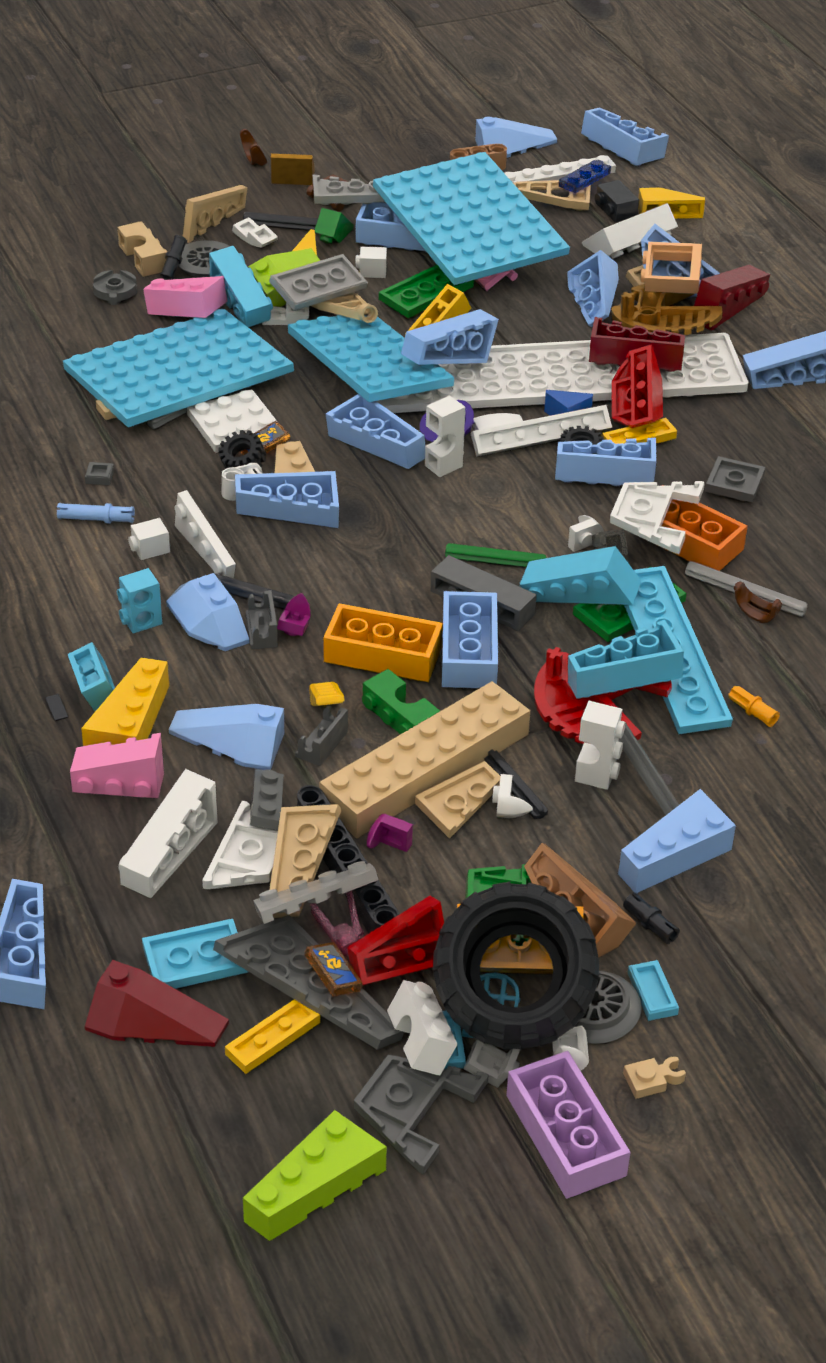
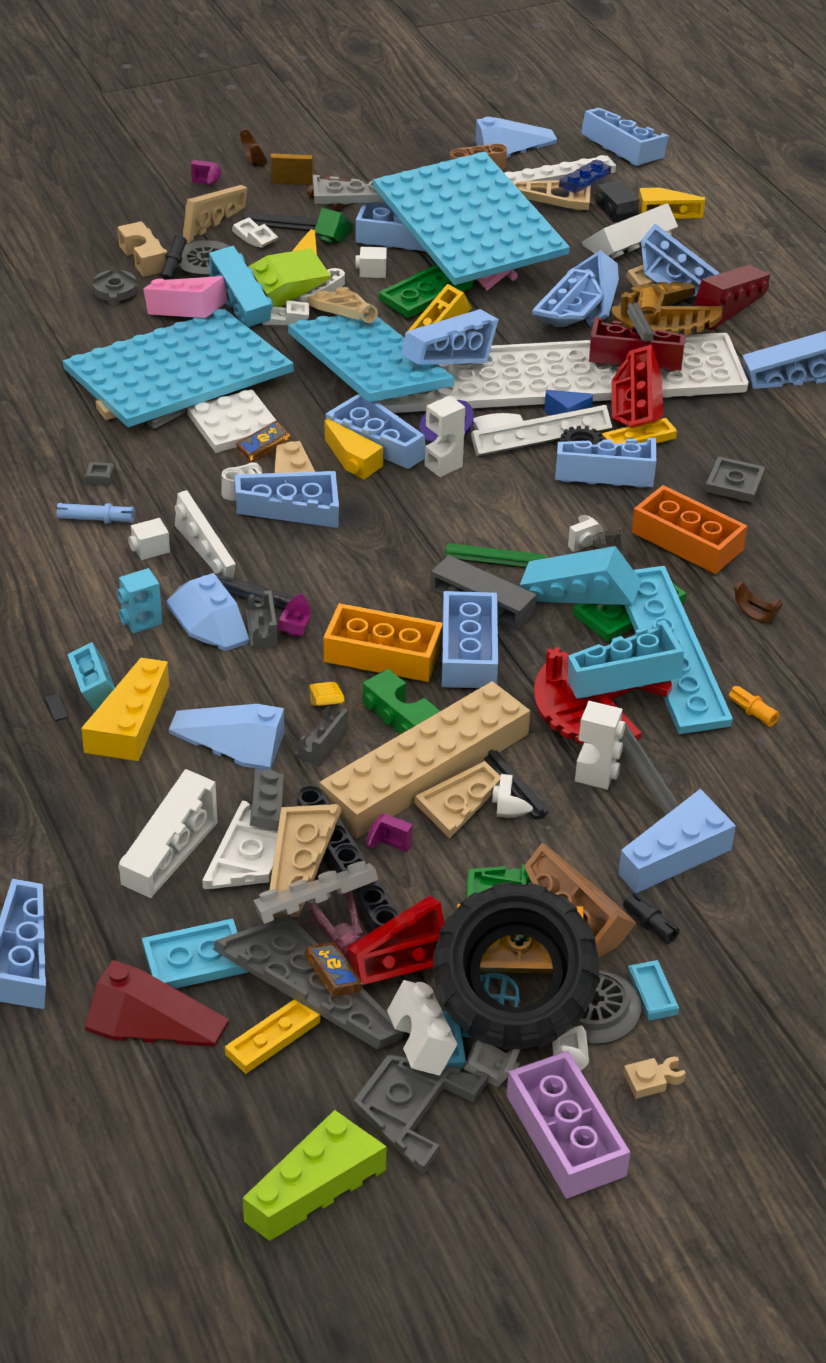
(119, 769): bright pink wedge -> none
(205, 172): none -> magenta plate
(238, 443): black tyre -> none
(318, 282): light grey tile -> none
(353, 451): none -> yellow slope
(570, 299): none -> light blue wedge
(640, 322): none -> dark grey axle
(644, 506): white wing -> none
(672, 252): light nougat window -> none
(728, 582): light grey axle -> none

